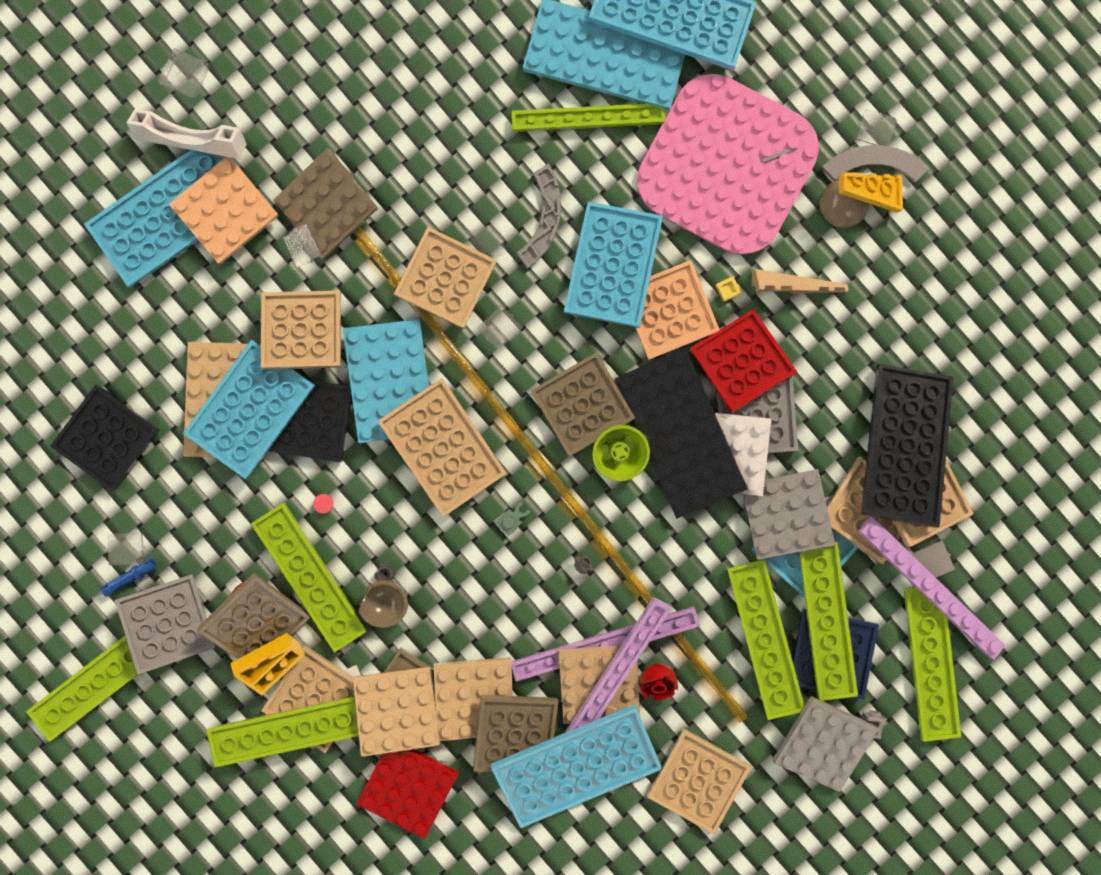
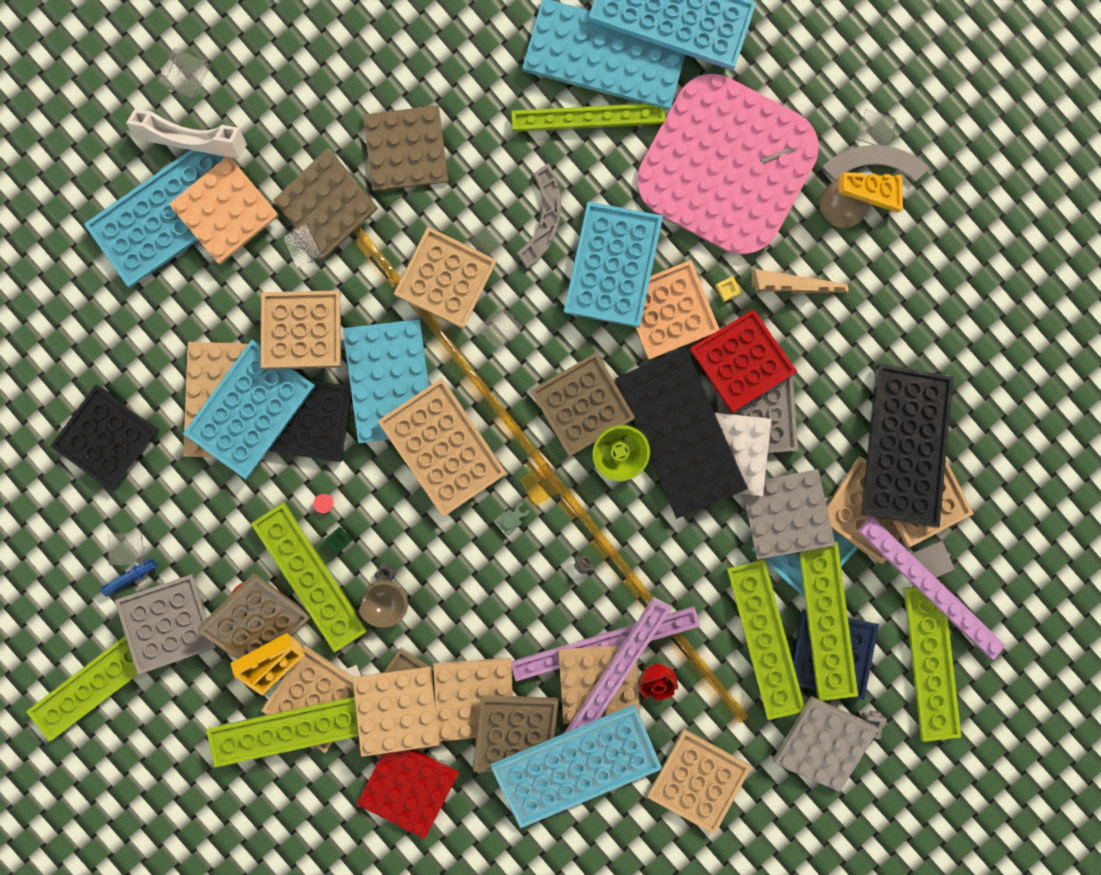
(338, 540): none -> dark green plate
(405, 148): none -> dark tan plate
(541, 483): none -> clear yellow piece

